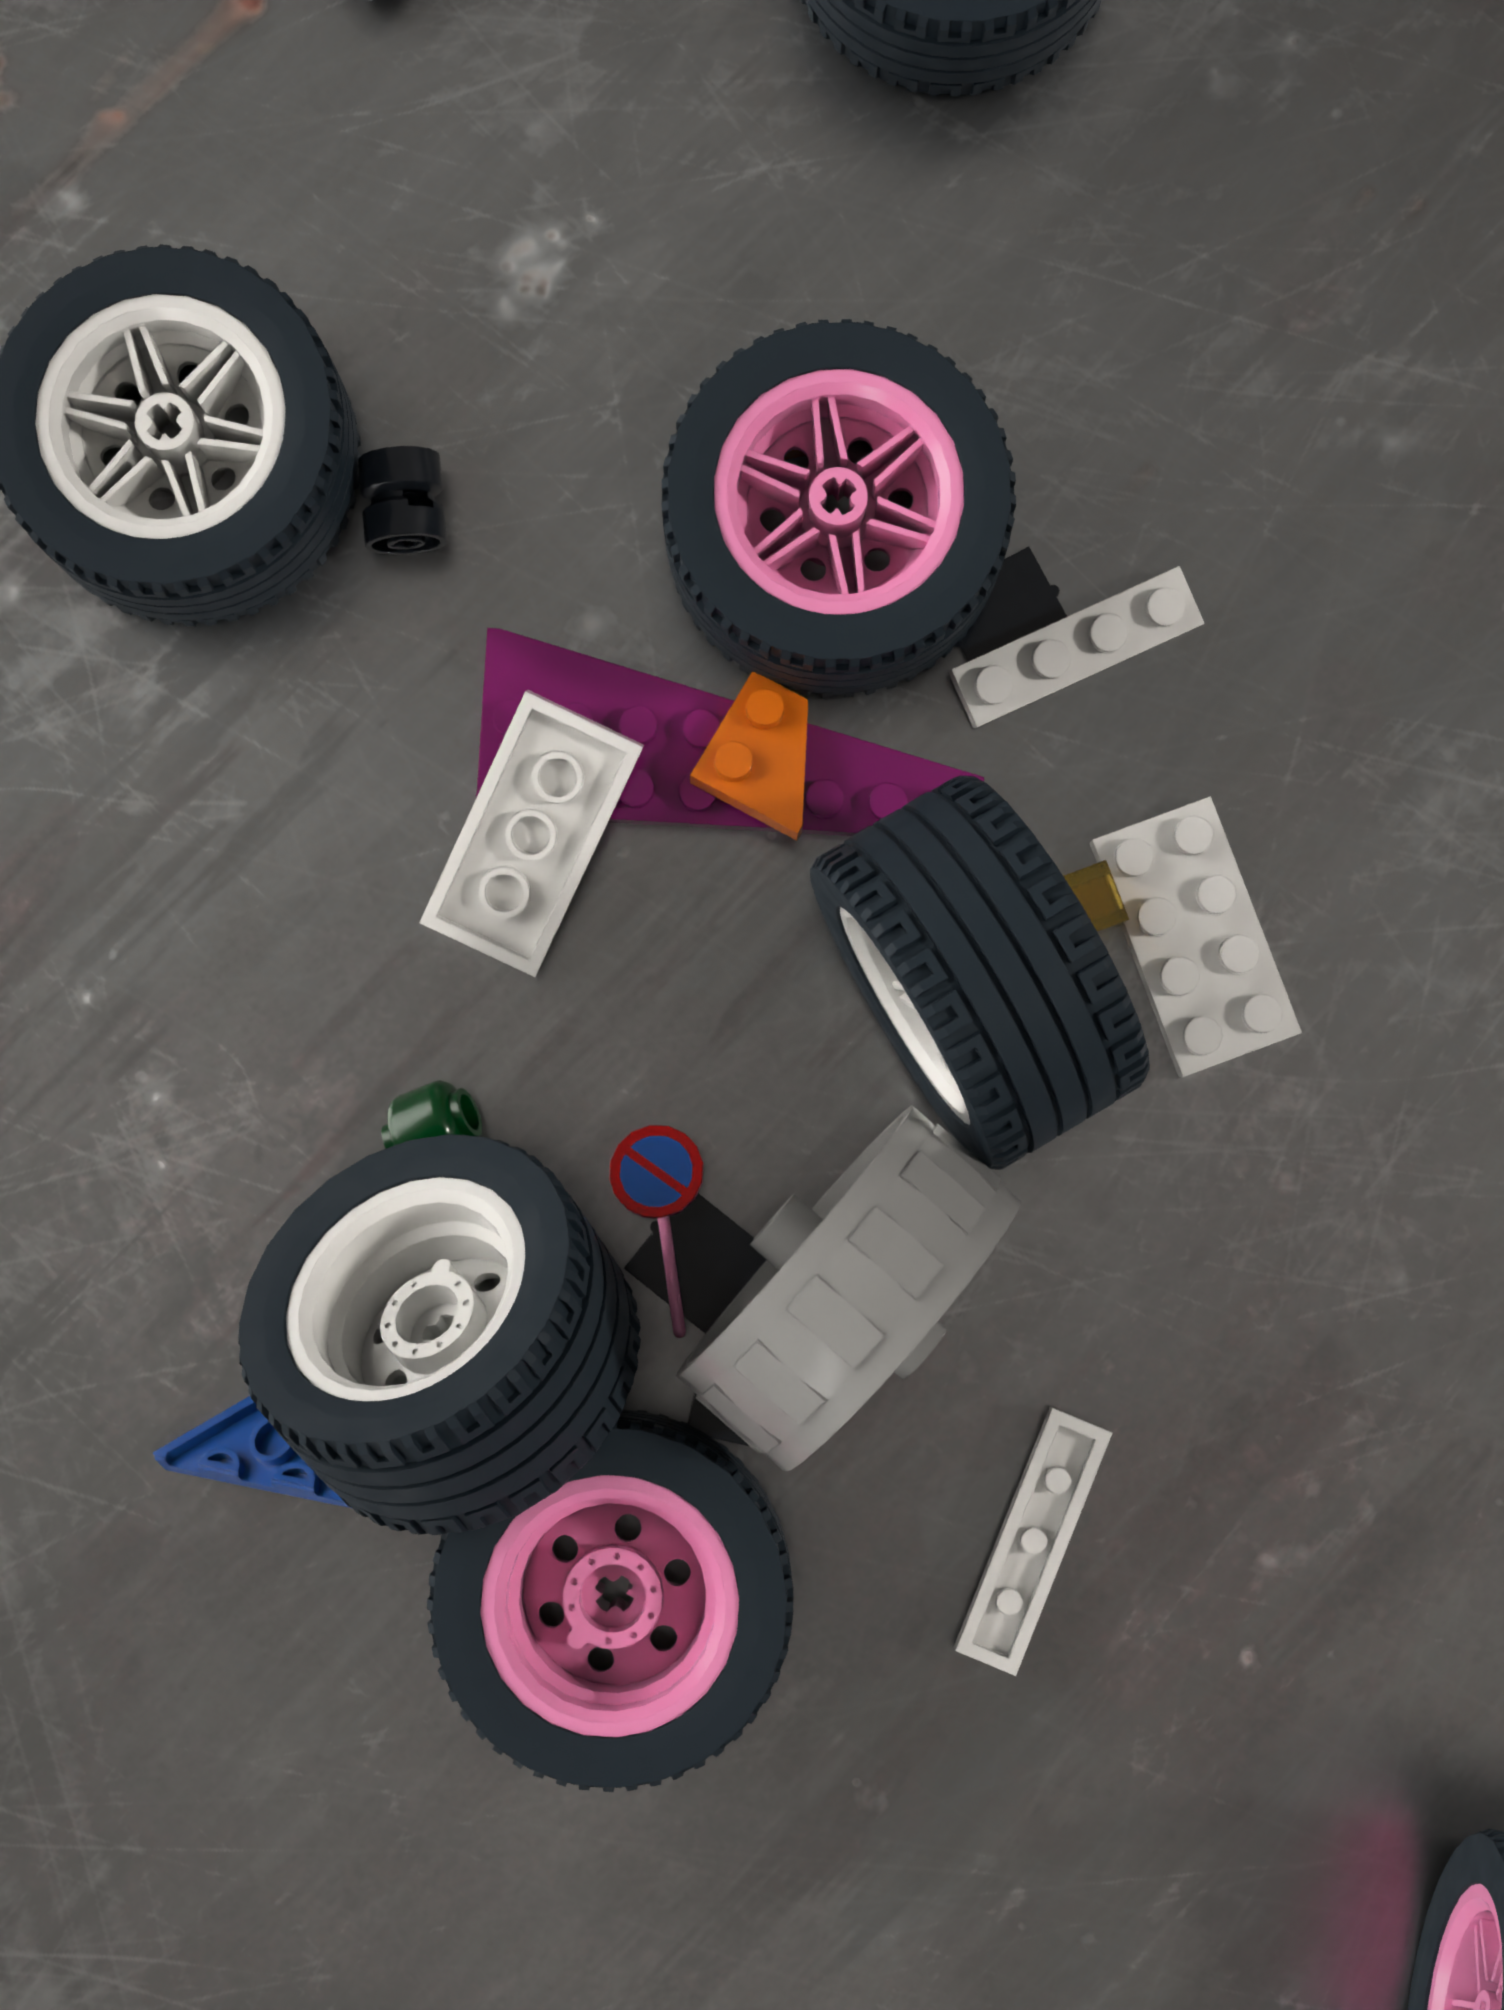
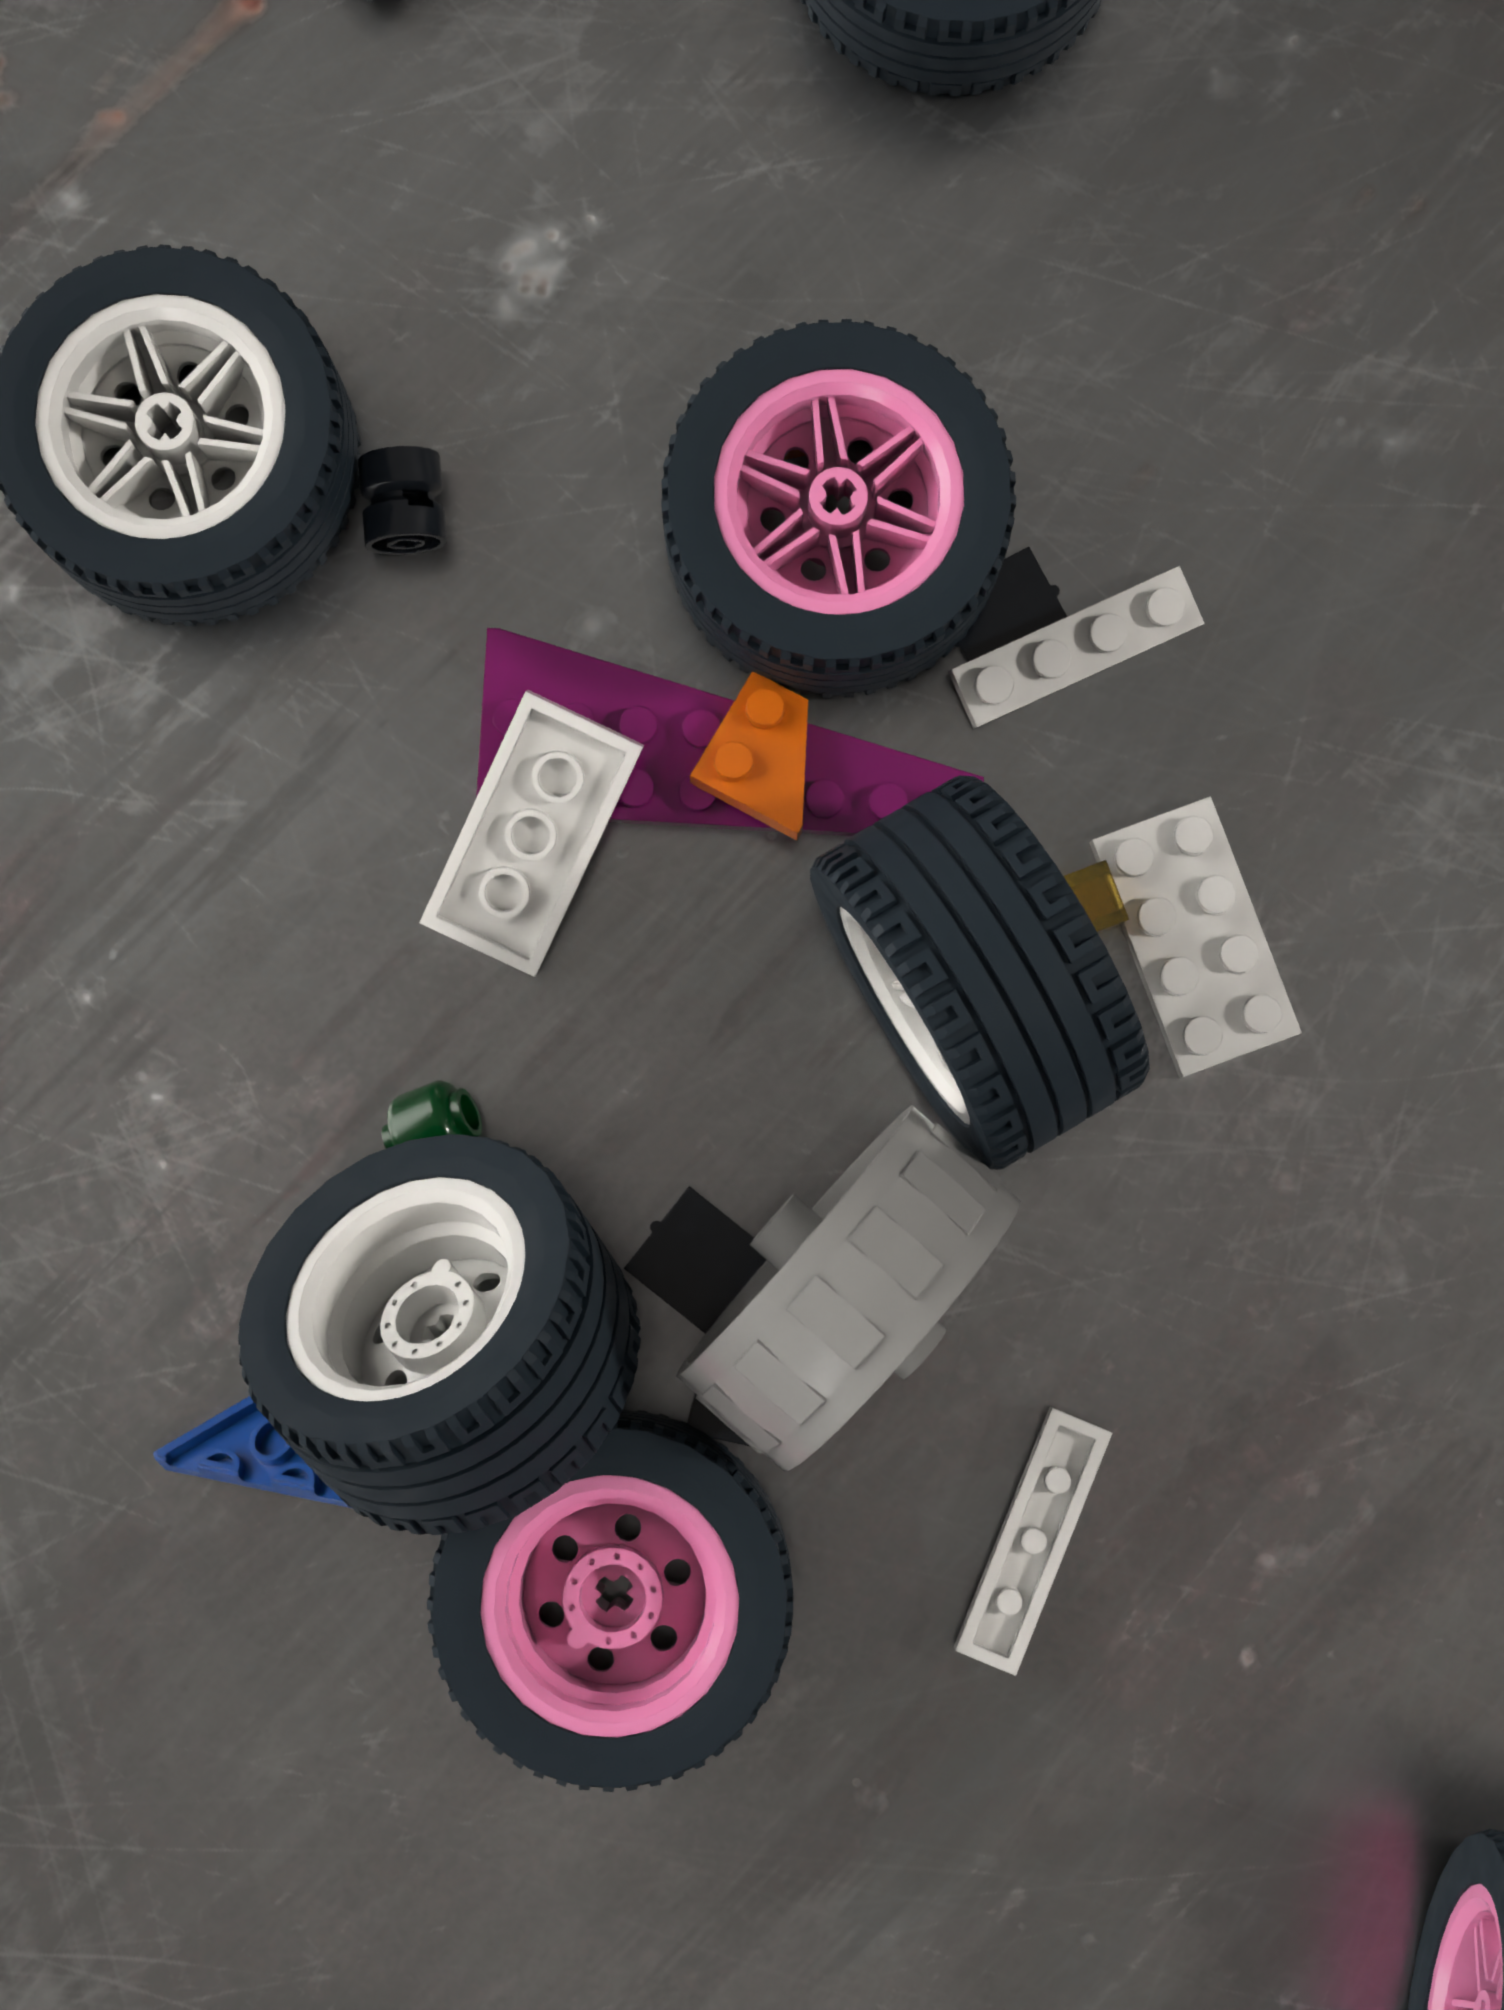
(658, 1176): piece -> none

